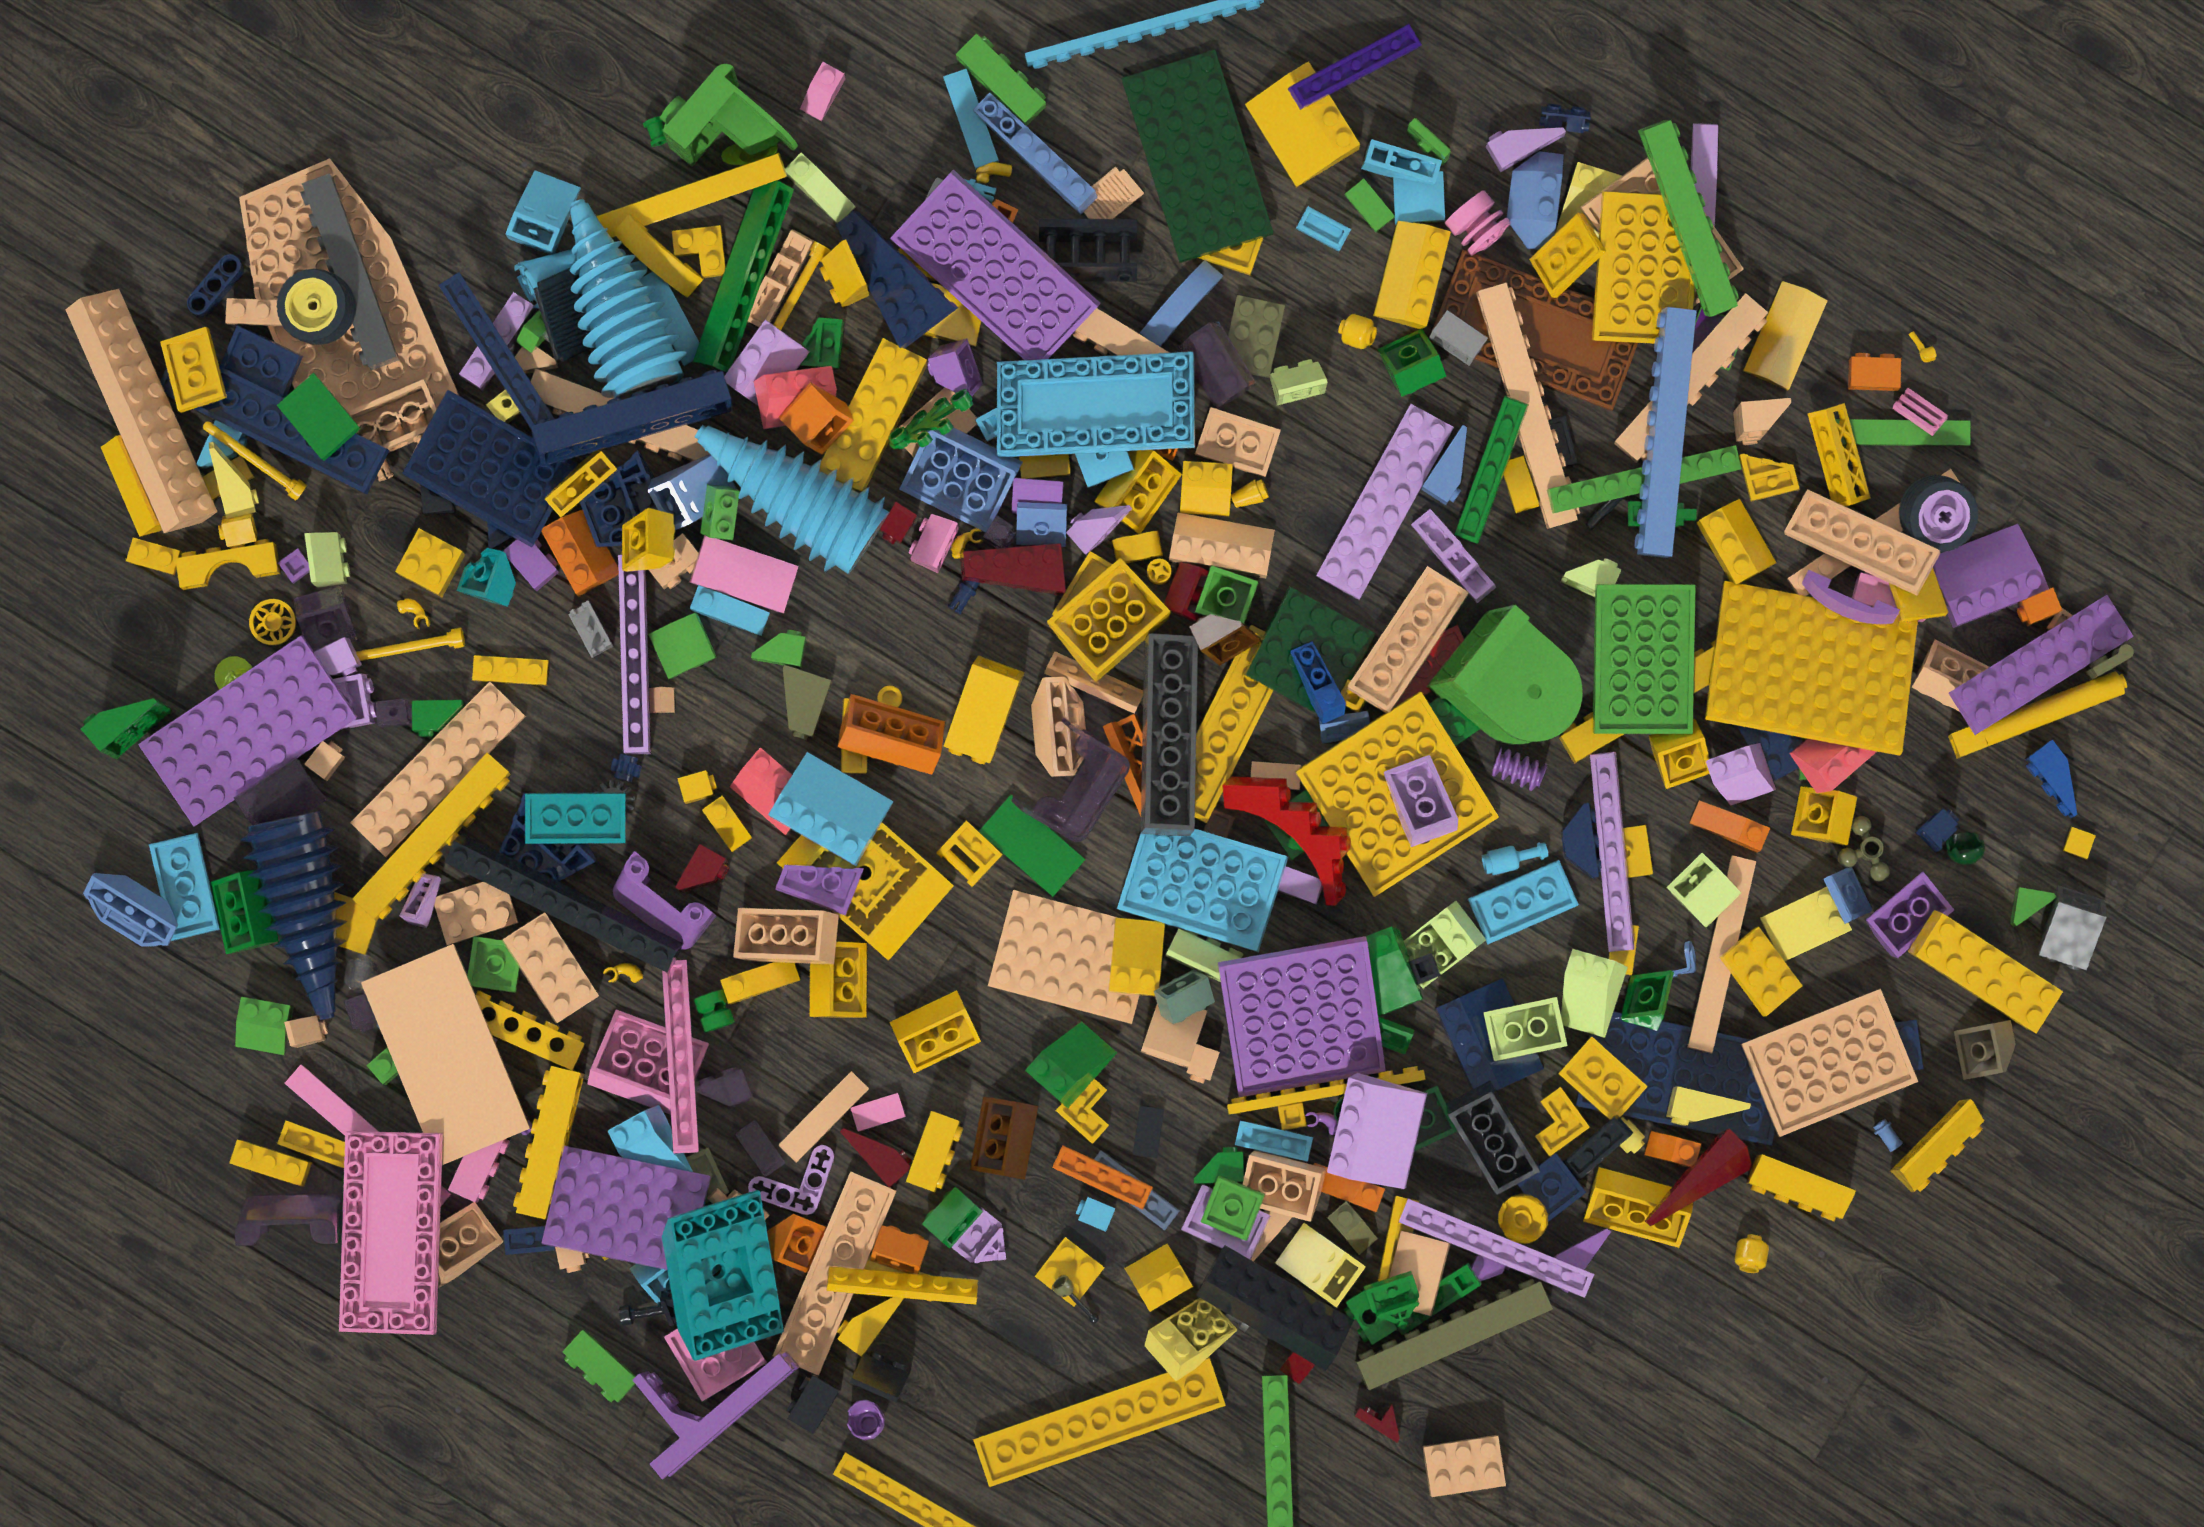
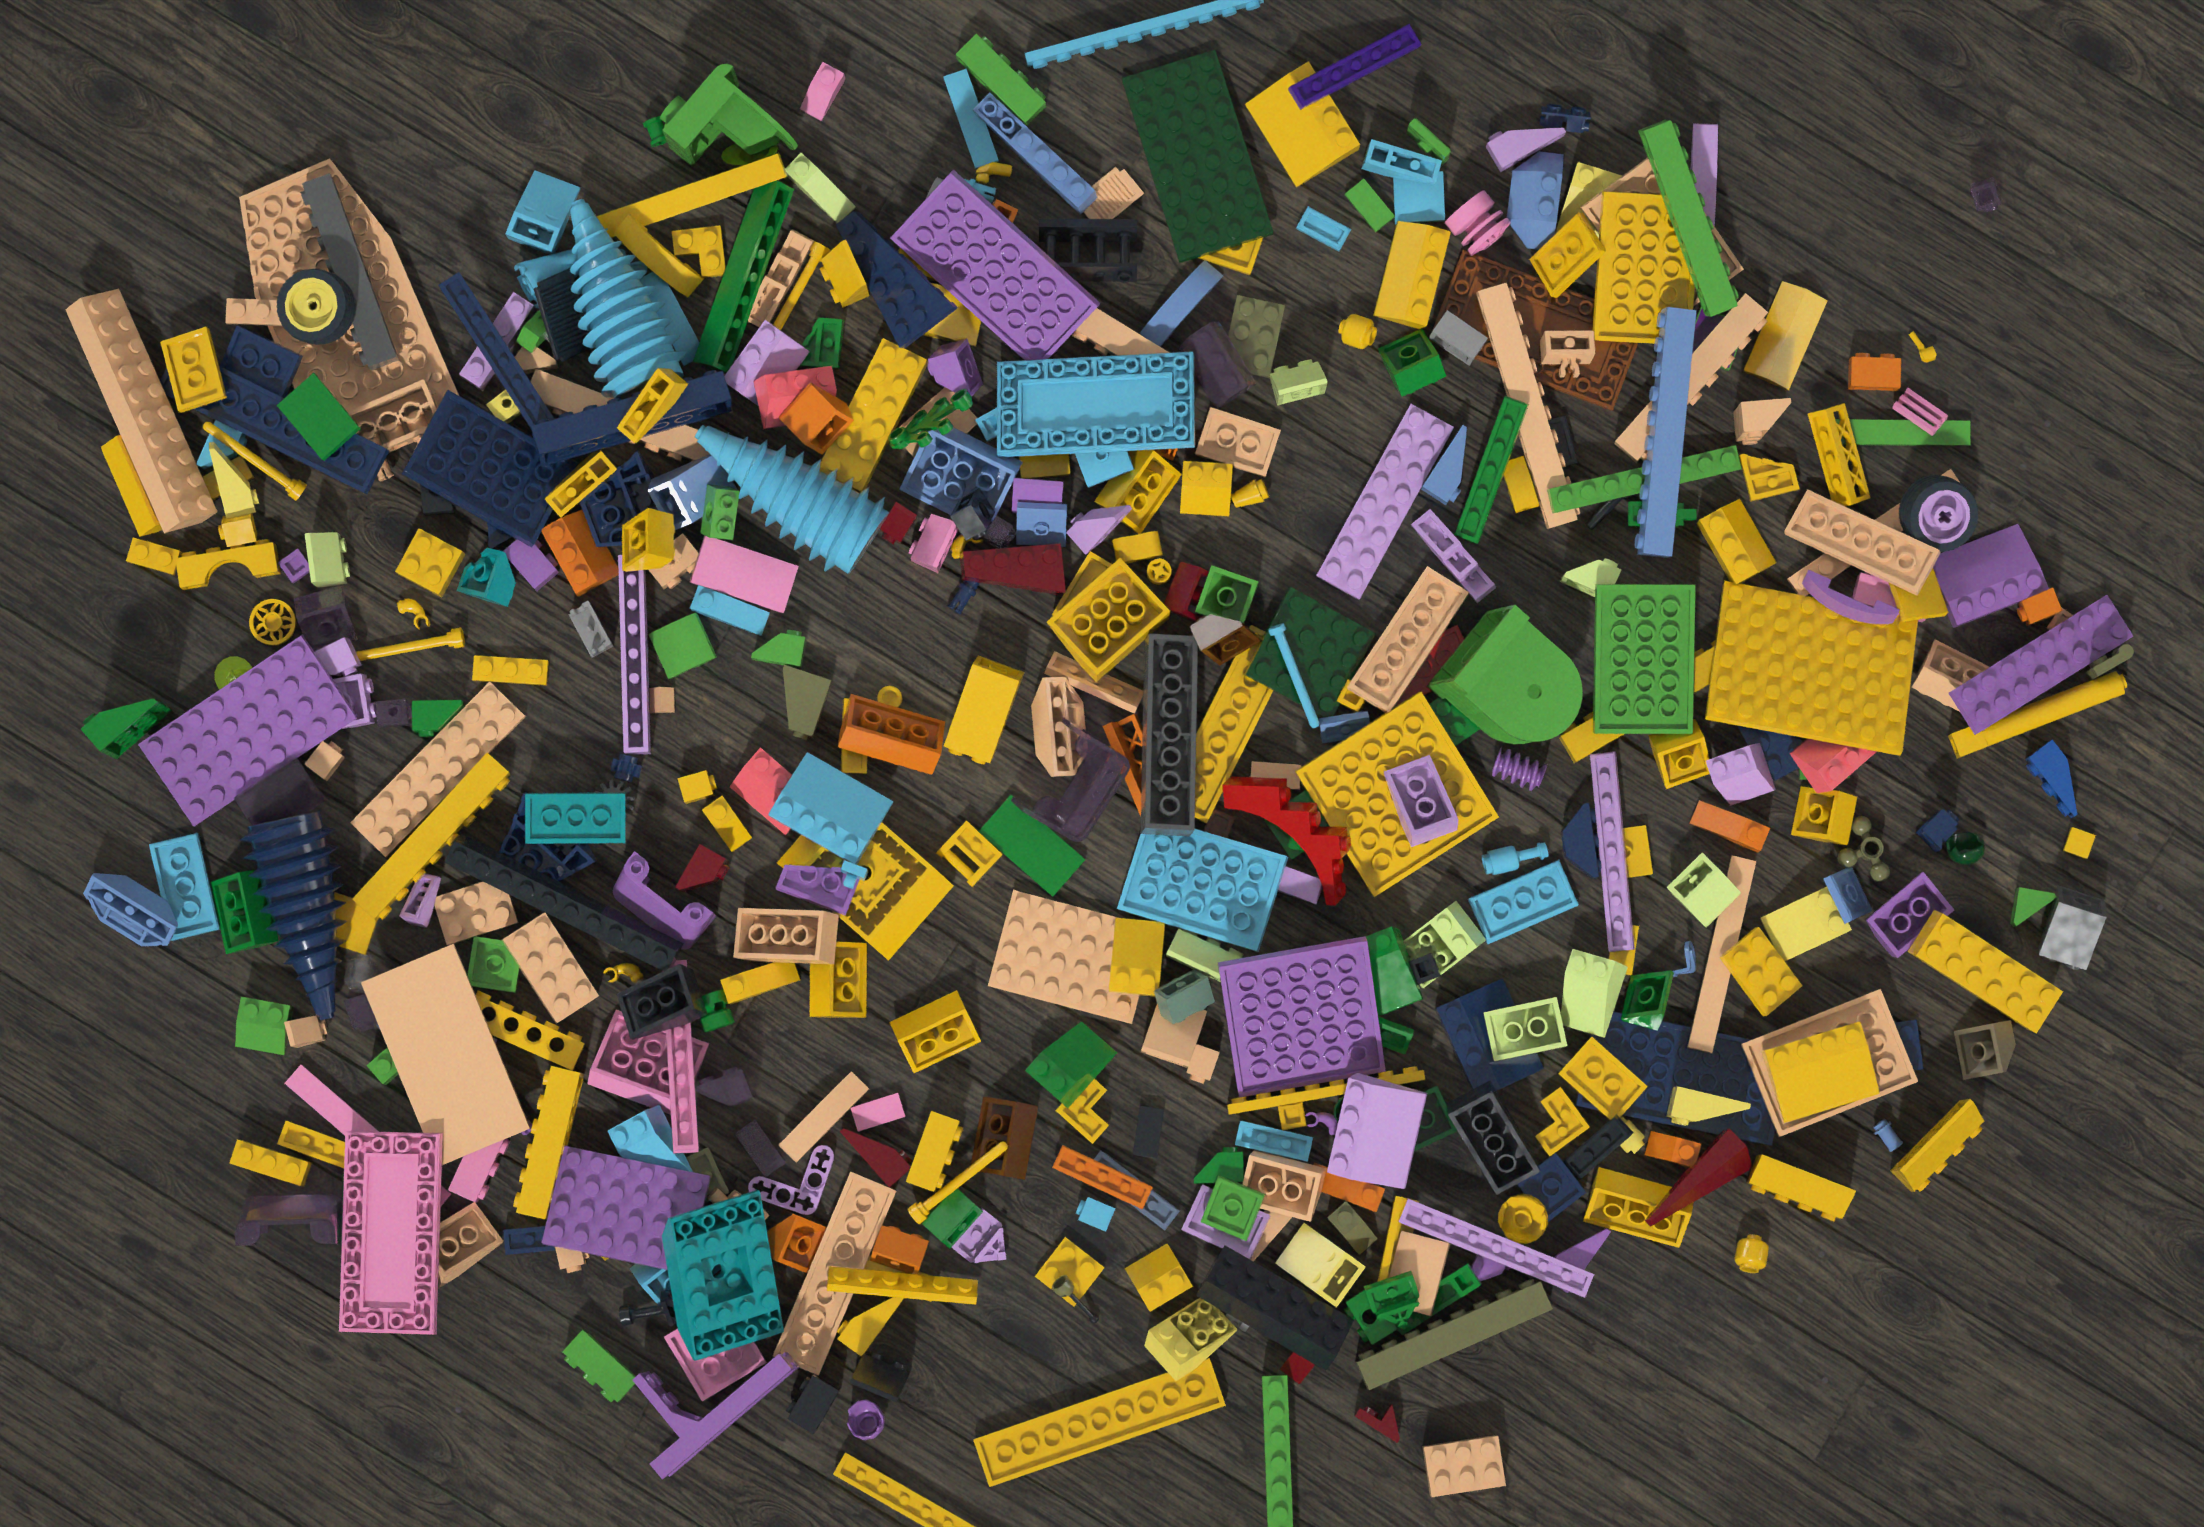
(218, 273): dark blue beam -> none
(652, 403): none -> yellow slope
(662, 1002): none -> black slope
(853, 872): none -> medium azure tile
(920, 1210): none -> yellow piece
(973, 515): none -> black brick
(1221, 544): light nougat slope -> none
(1277, 631): none -> medium azure bar
(1318, 683): blue slope -> none
(1567, 348): none -> light nougat brick
(1821, 1072): none -> yellow slope
(1986, 194): none -> clear purple brick

